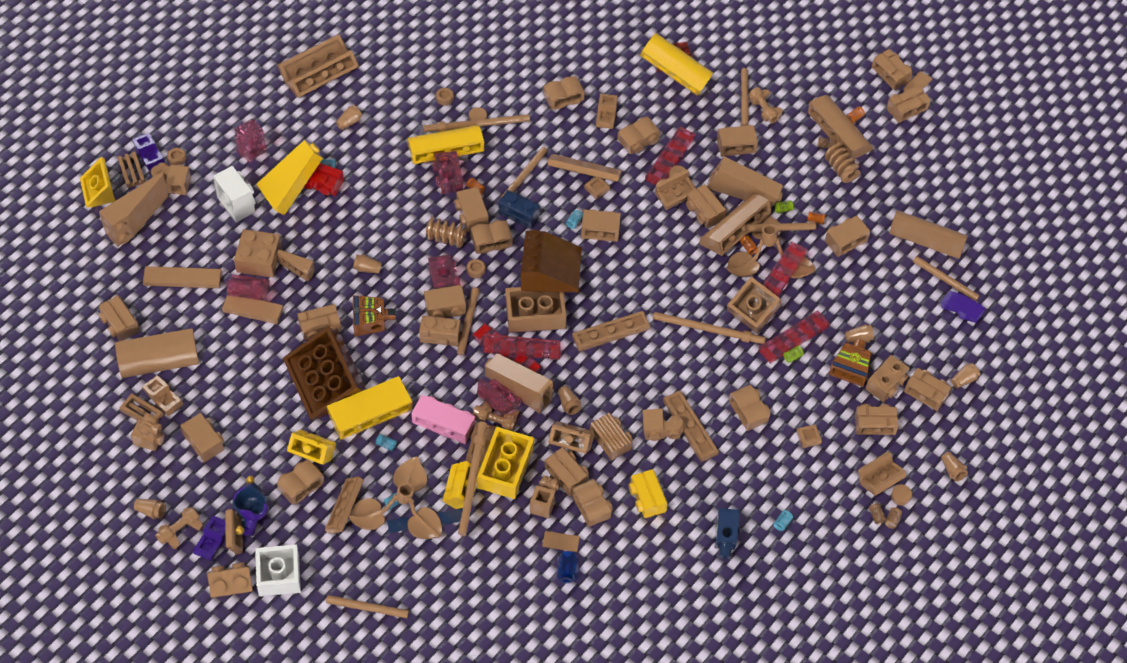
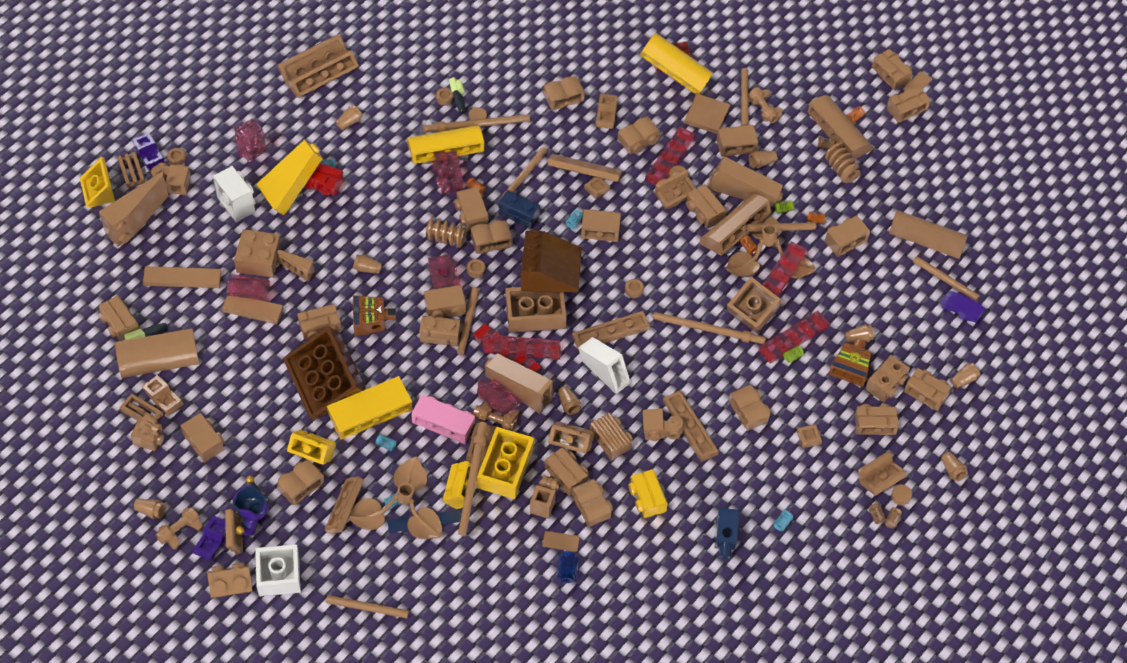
(149, 331): none -> piece
(458, 89): none -> piece
(605, 364): none -> white slope
(634, 288): none -> medium nougat tile
(707, 113): none -> medium nougat tile
(761, 158): none -> medium nougat cone

